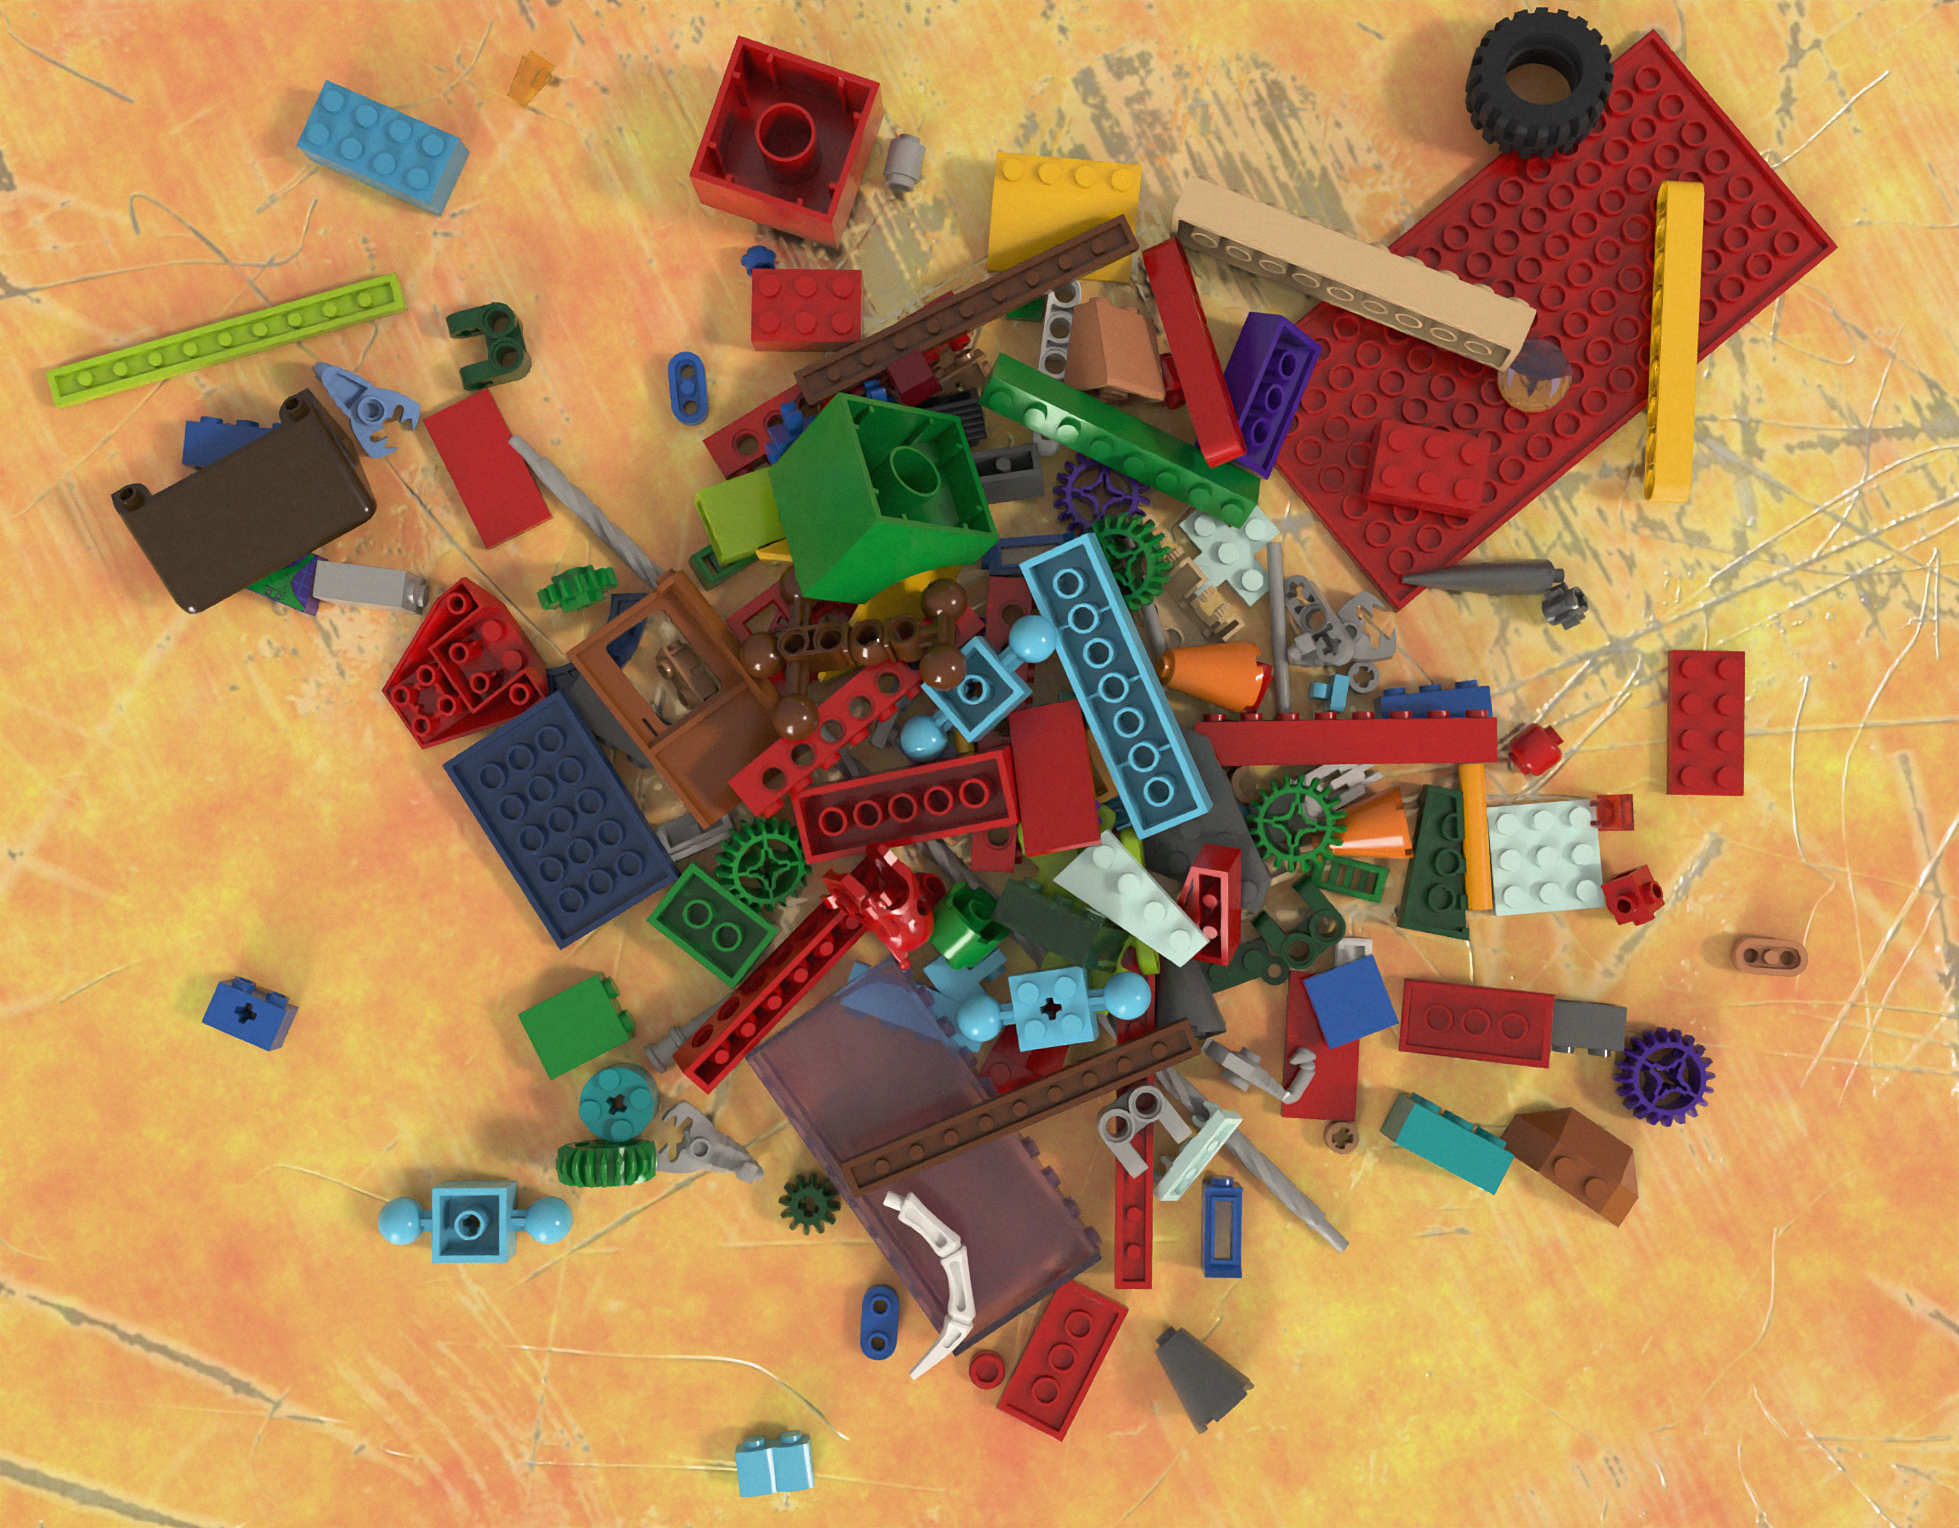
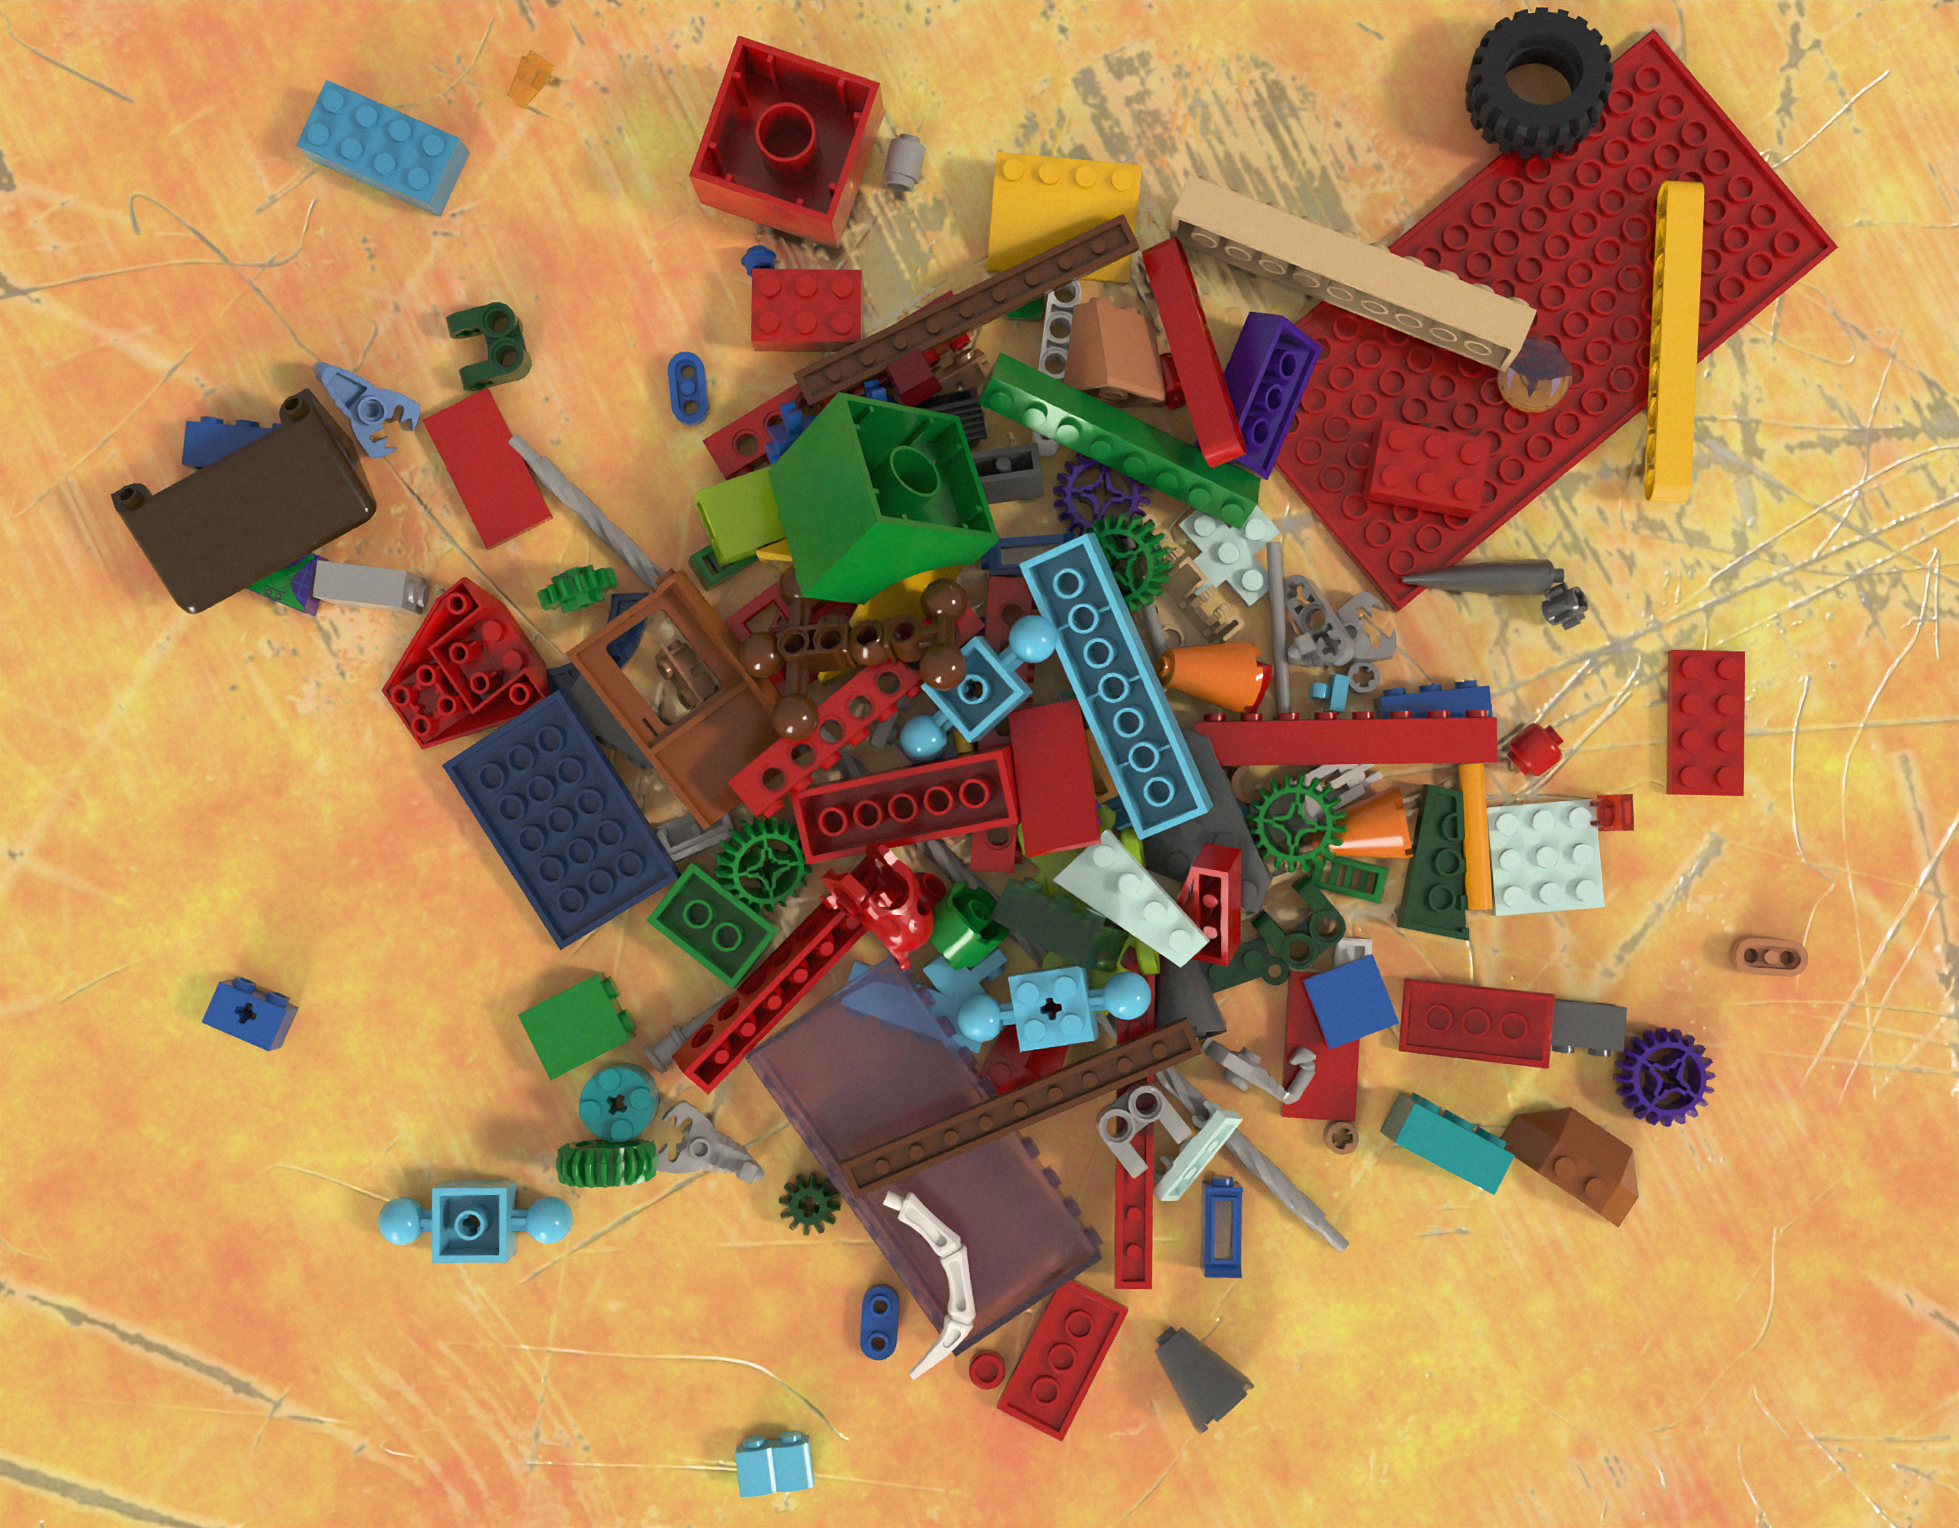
(226, 341): lime plate -> none
(1633, 896): red brick -> none

